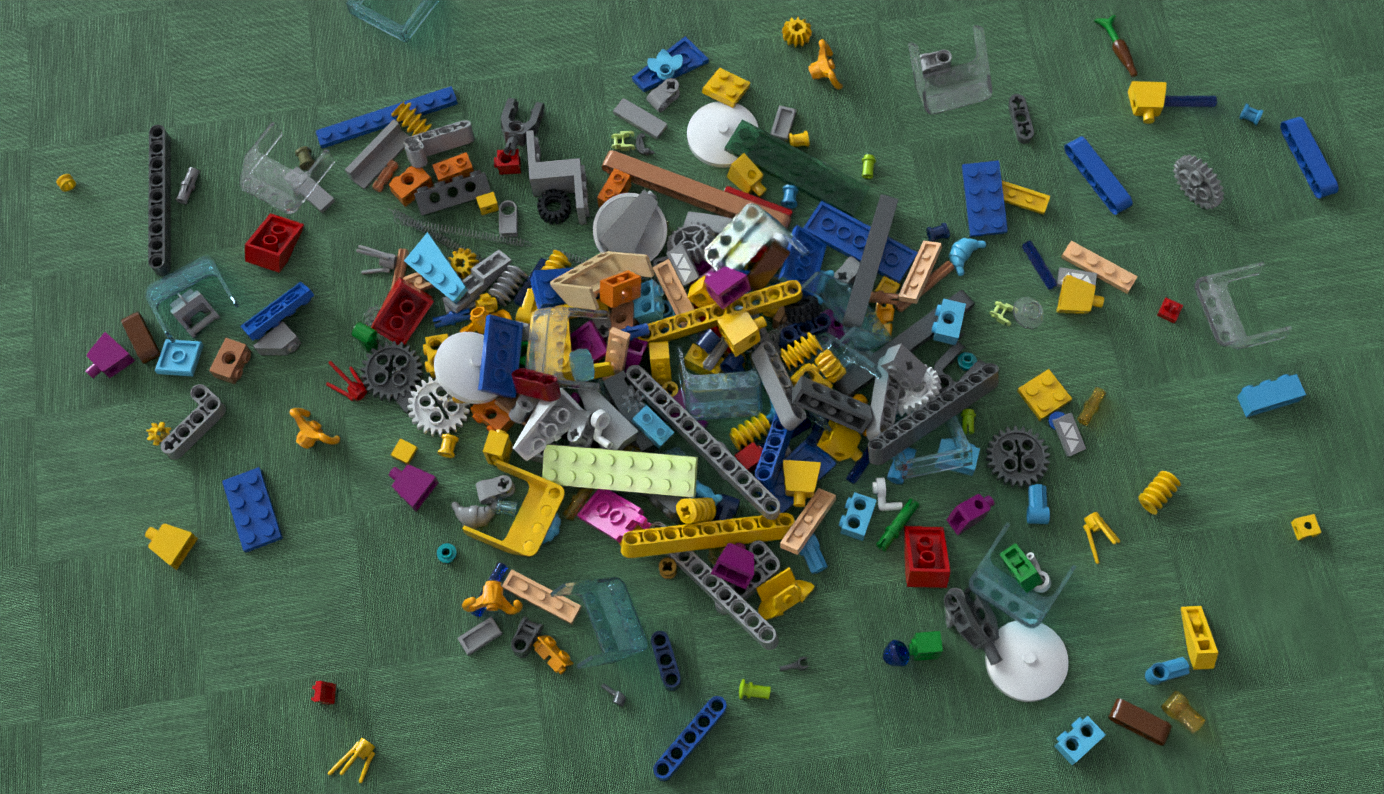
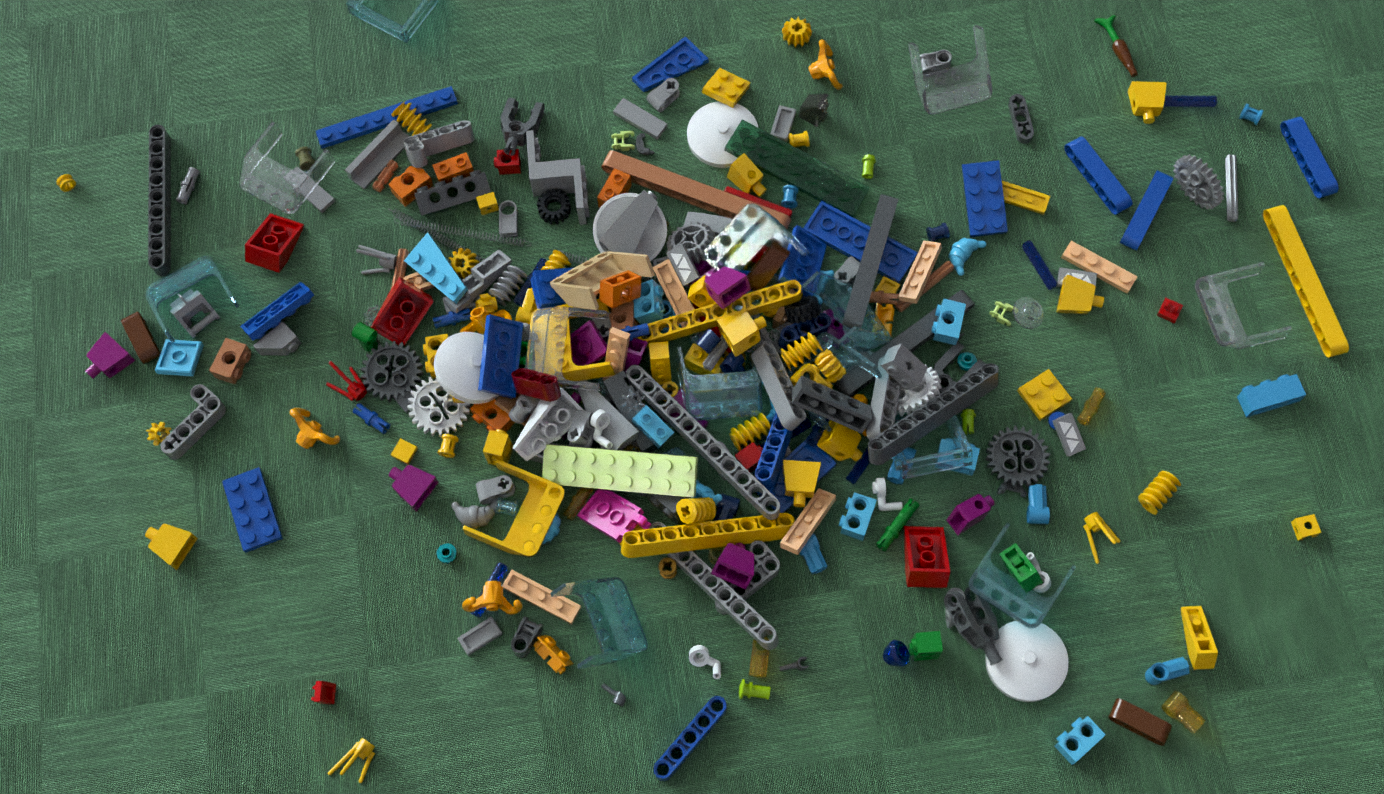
(371, 418): none -> blue pin
(581, 365): clear light blue gear -> none
(665, 62): medium azure plate -> none
(665, 651): dark blue beam -> none
(703, 659): none -> white plate
(759, 661): none -> clear yellow piece
(781, 594): yellow piece -> none
(815, 108): none -> clear smoke slope
(1003, 487): none -> dark grey piece
(1146, 210): none -> blue beam
(1231, 188): none -> light grey axle
(1305, 281): none -> yellow beam

